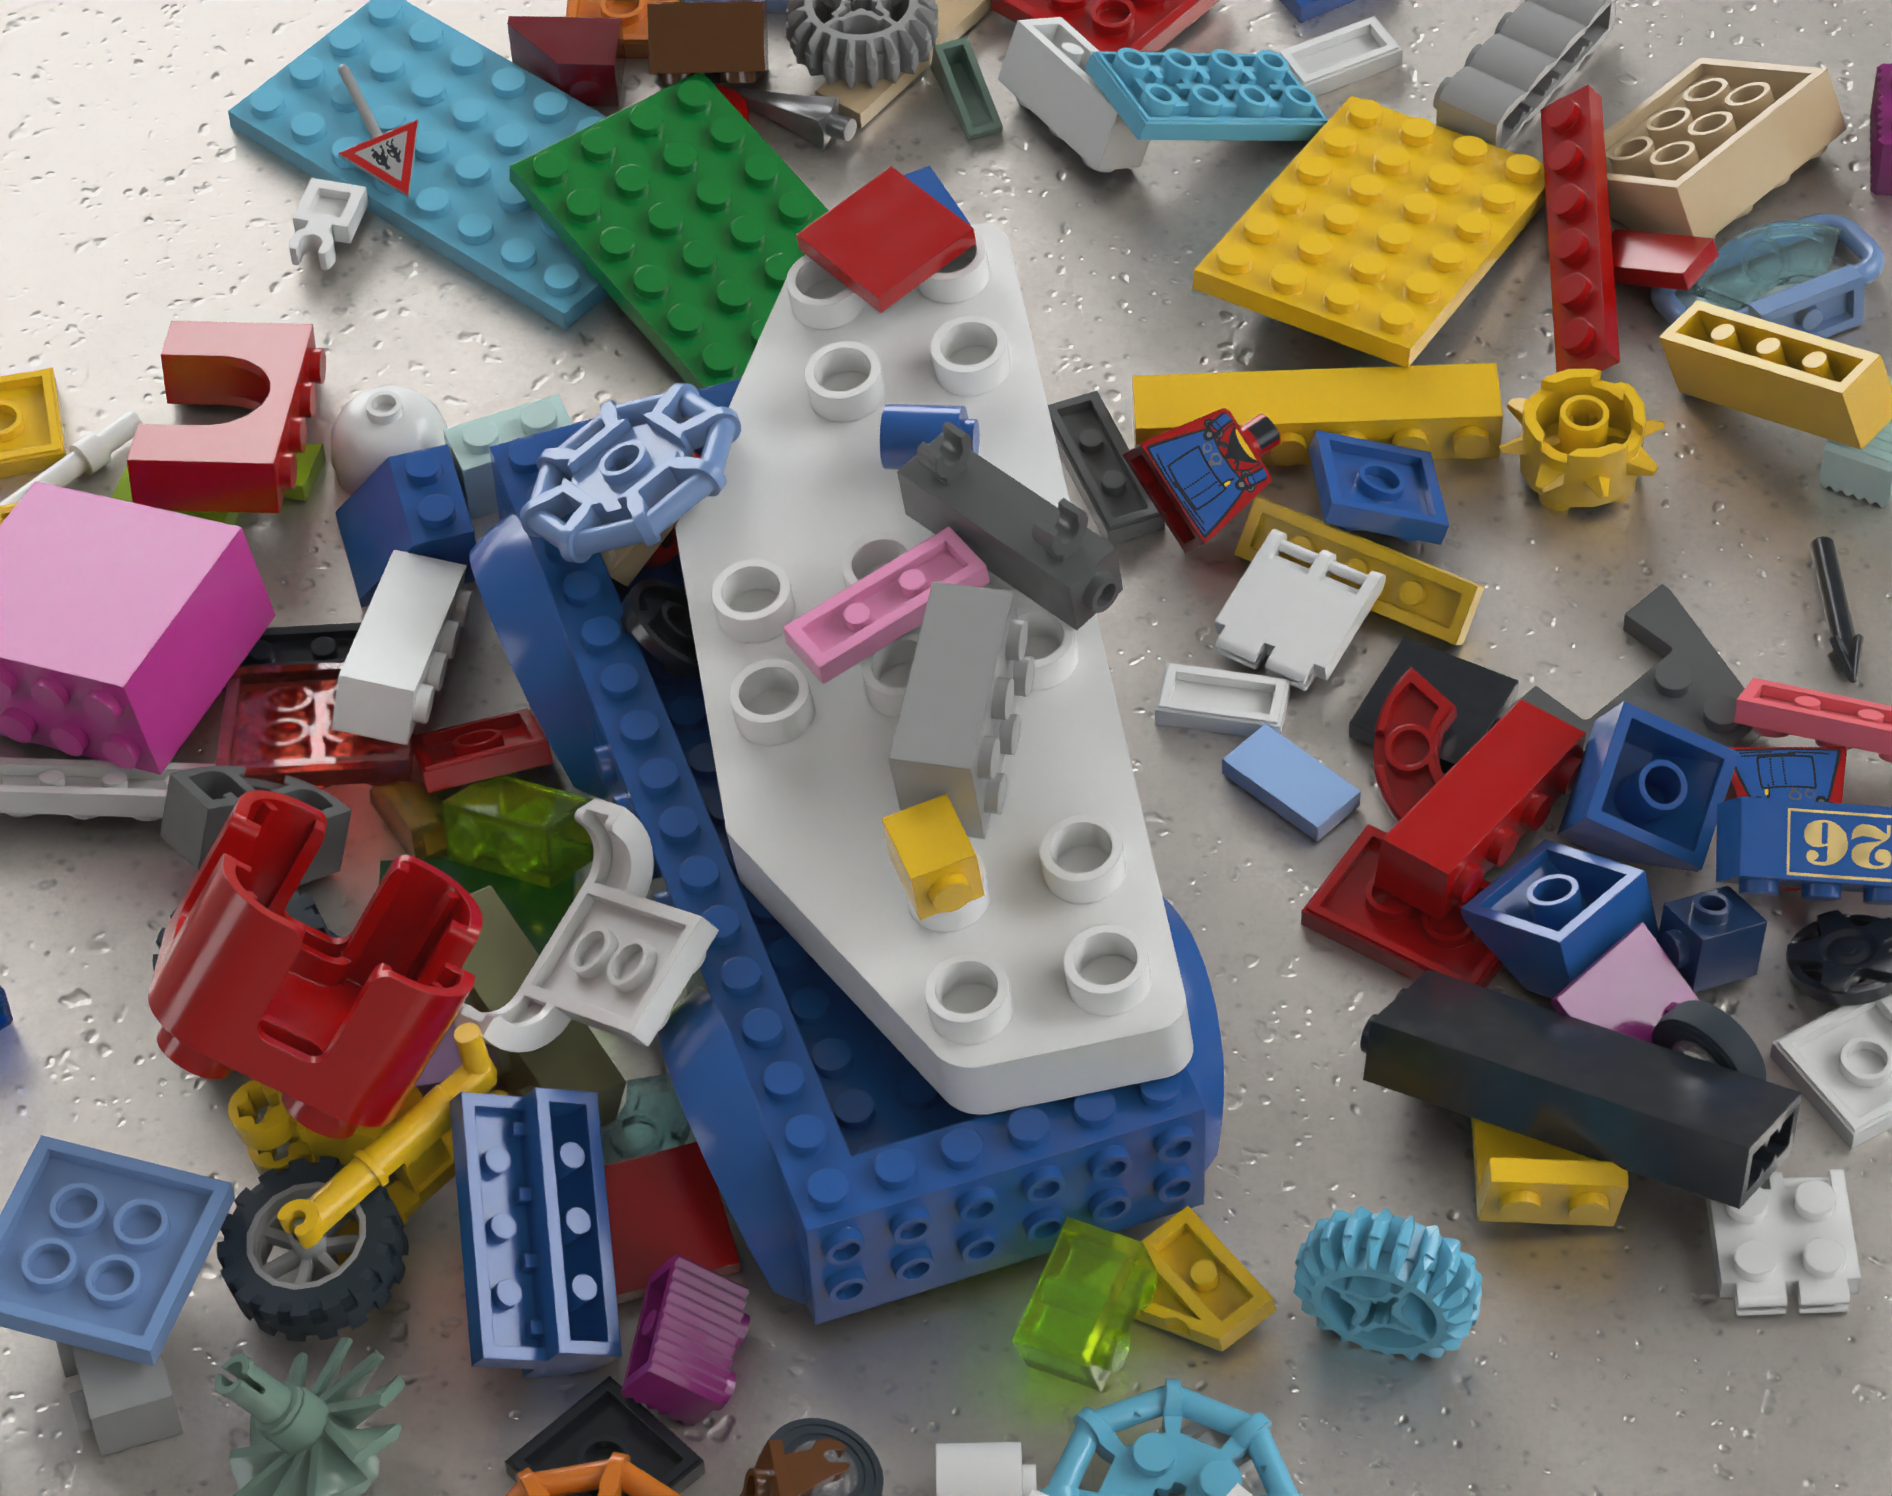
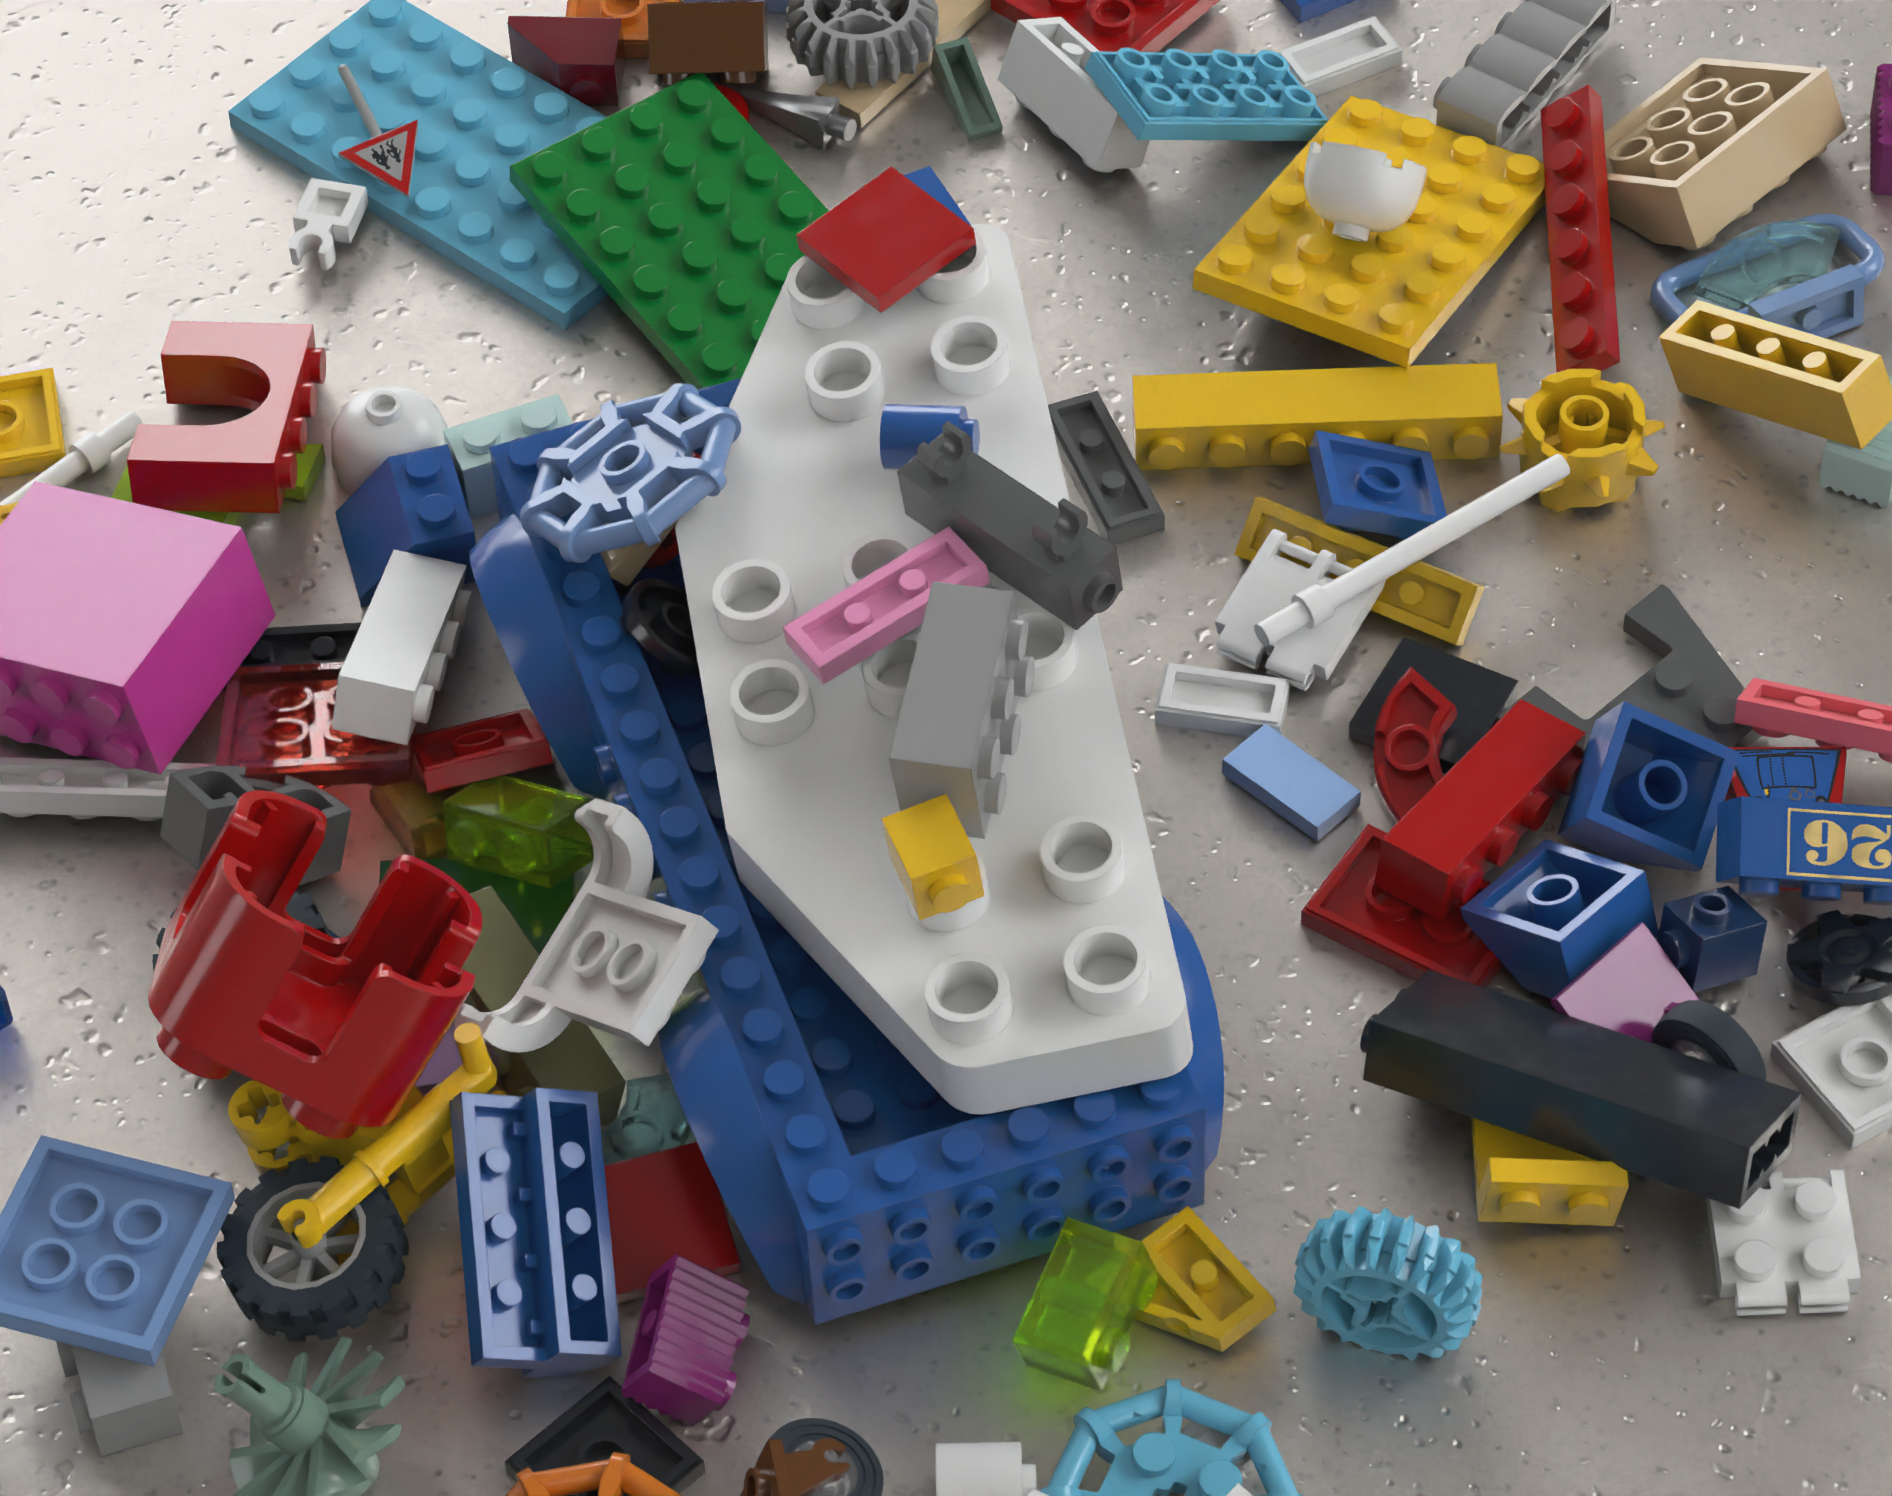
(1204, 472): torso -> none
(1317, 603): none -> white bar
(1361, 189): none -> white cylinder
(1660, 258): red tile -> none
(1845, 644): black piece -> none

